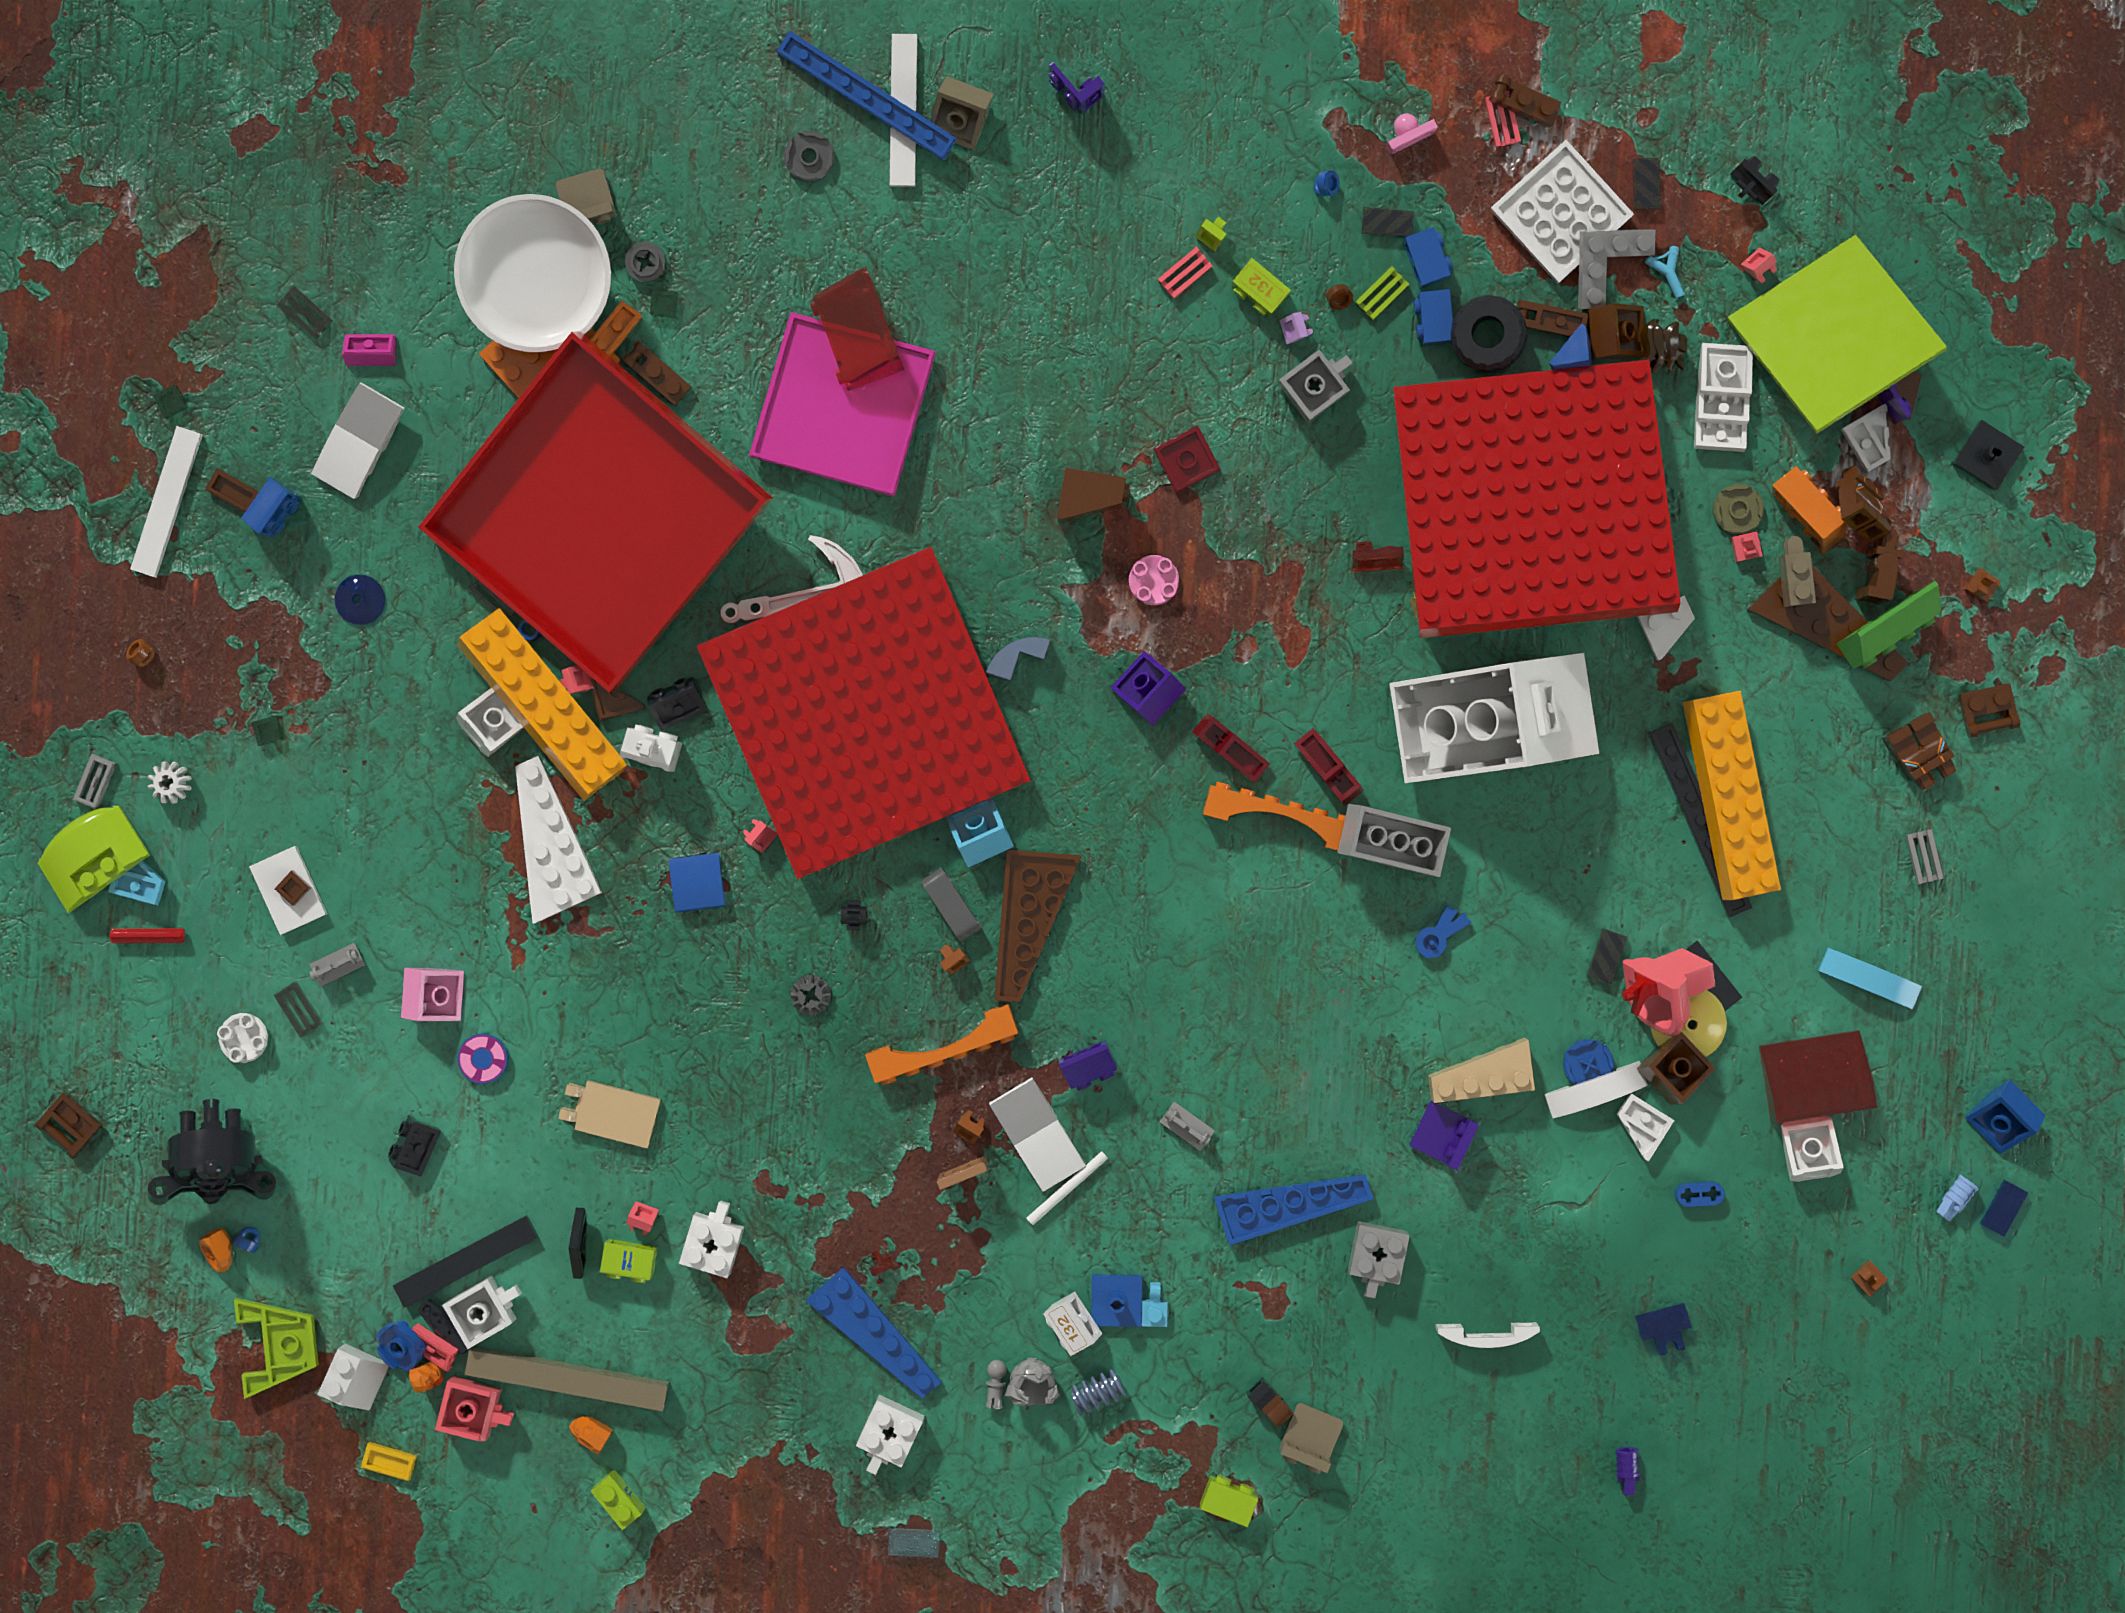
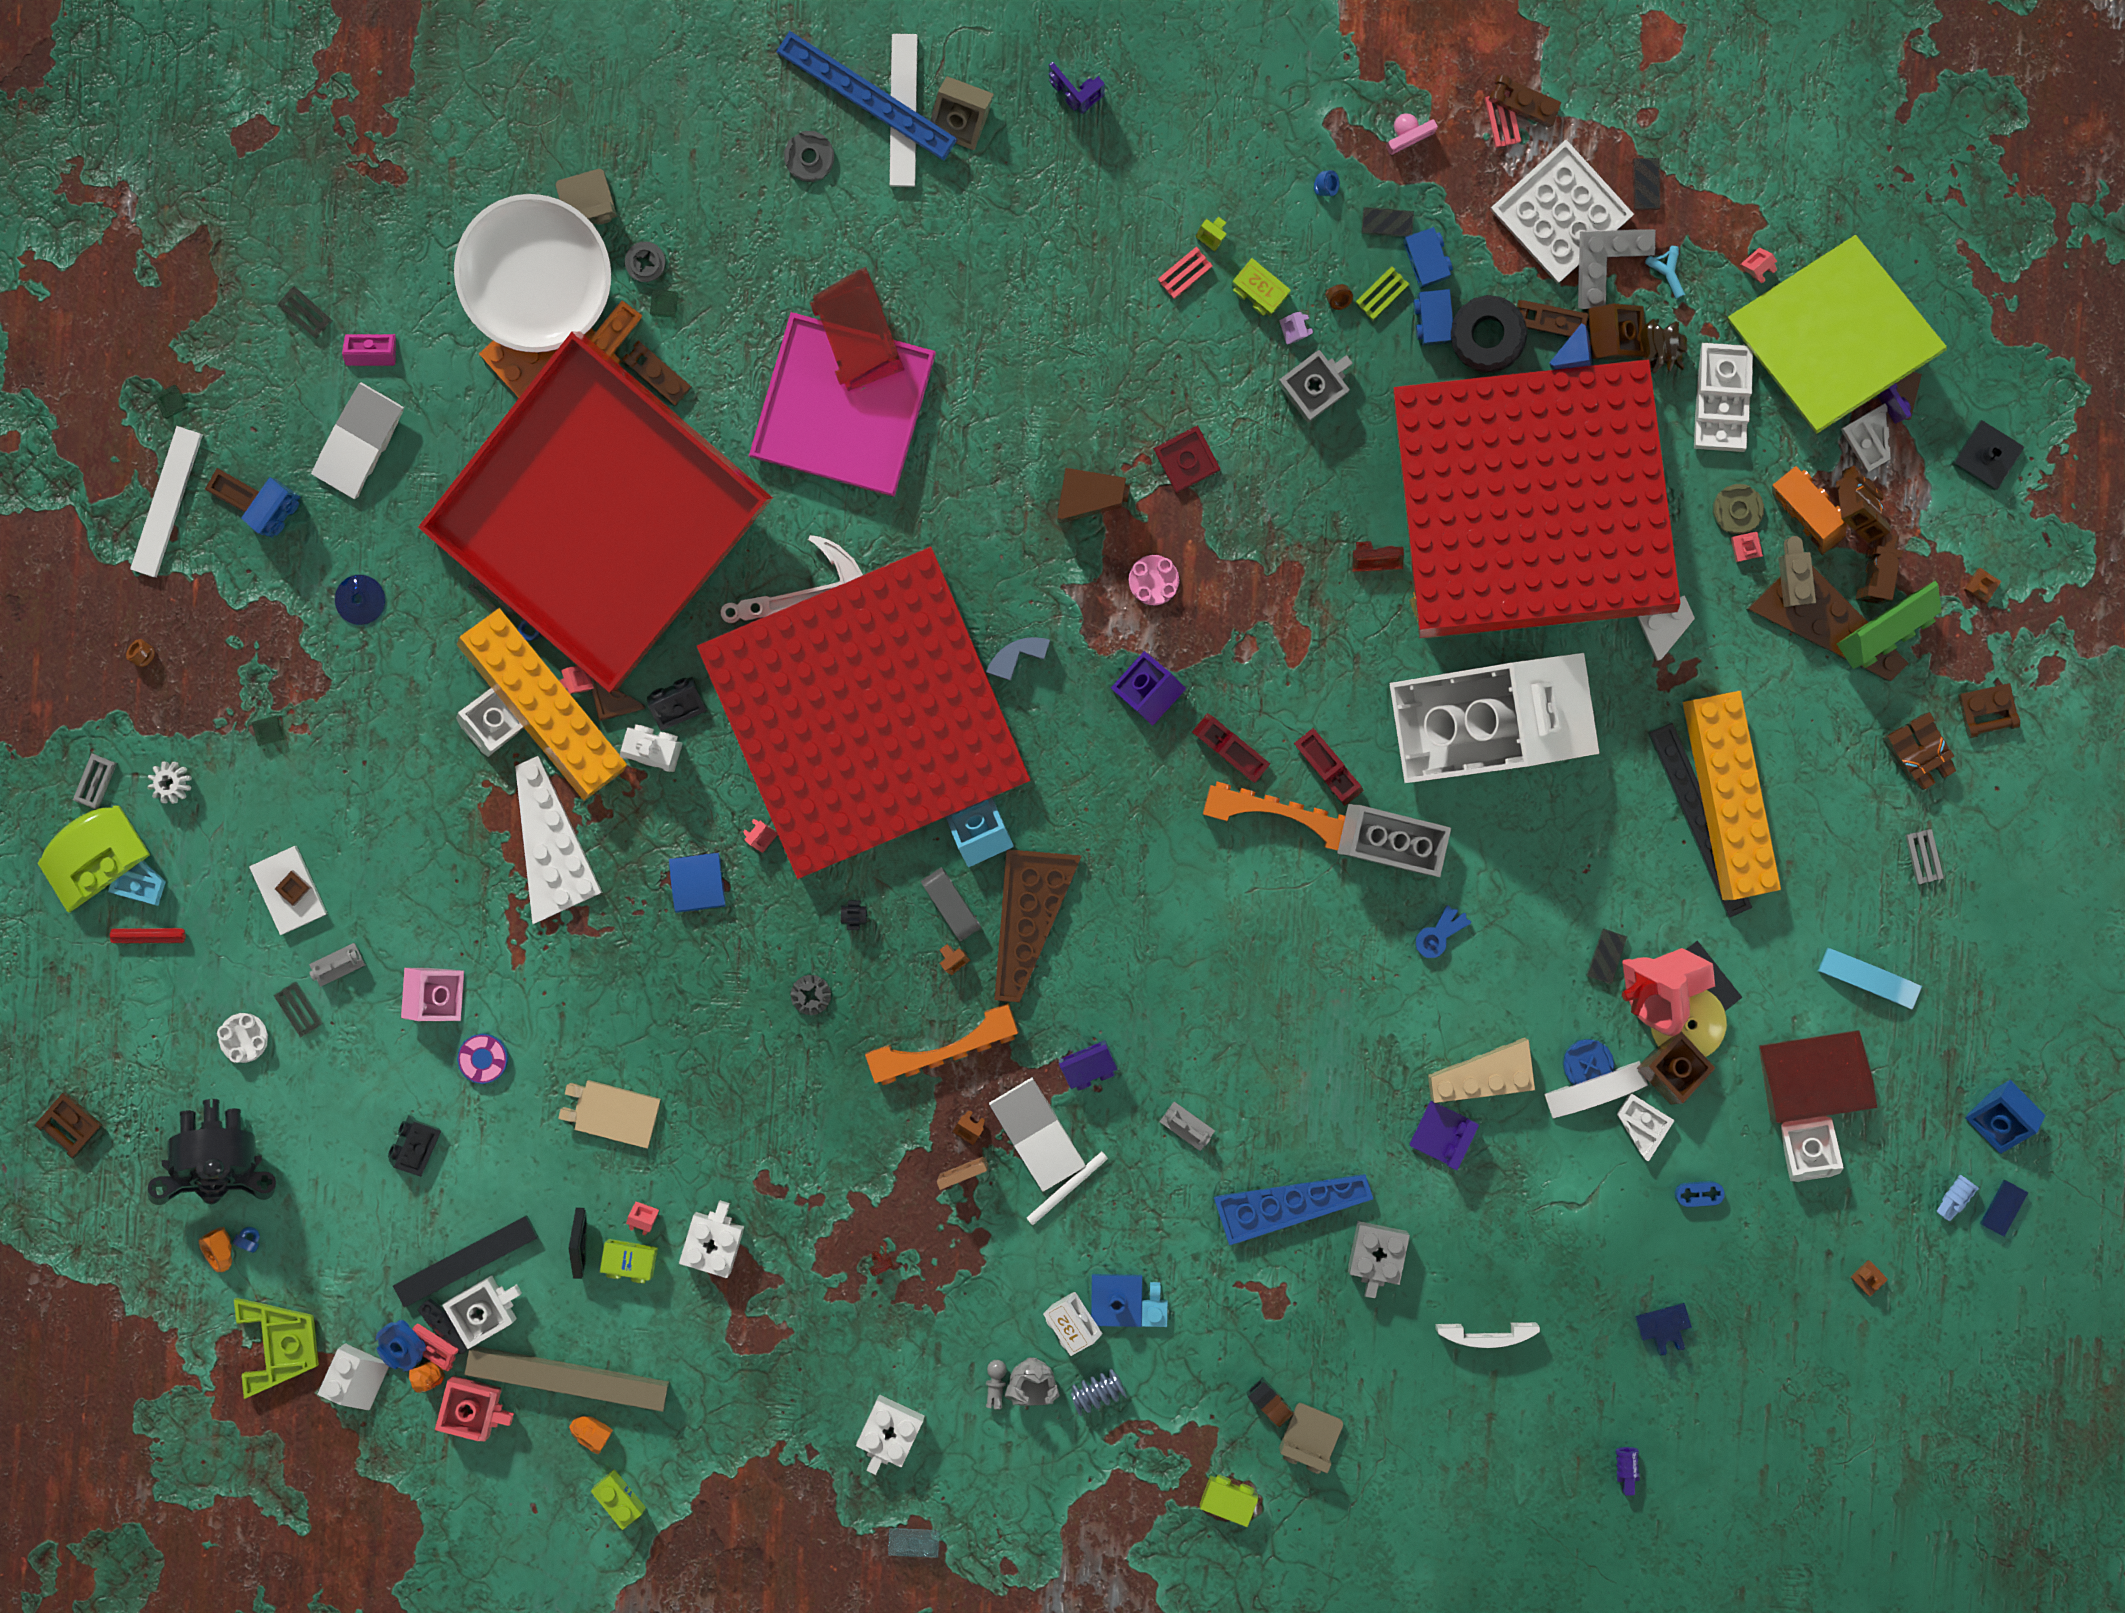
(388, 1461): yellow tile -> none
(861, 1319): blue wing -> none
(1753, 182): black hips -> none

